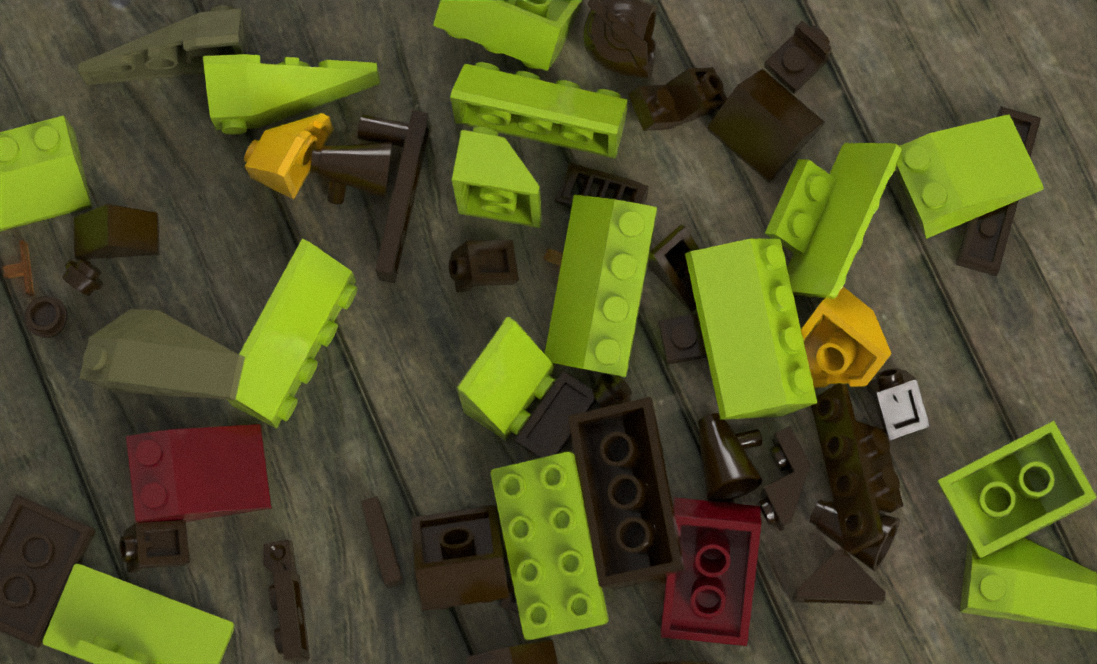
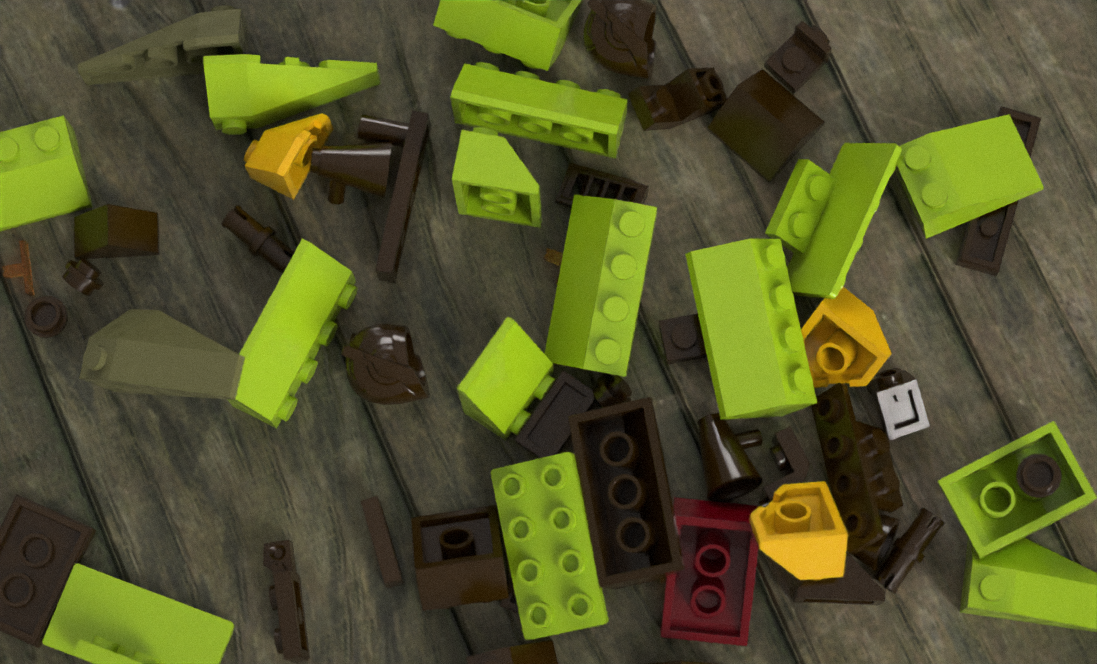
(154, 545): dark brown bracket -> none
(198, 473): dark red slope -> none
(258, 238): none -> dark brown pin
(384, 365): none -> dark brown helmet
(483, 264): dark brown bracket -> none
(670, 264): dark brown slope -> none
(802, 531): none -> yellow slope
(908, 550): none -> dark brown pin
(1038, 476): none -> dark brown plate

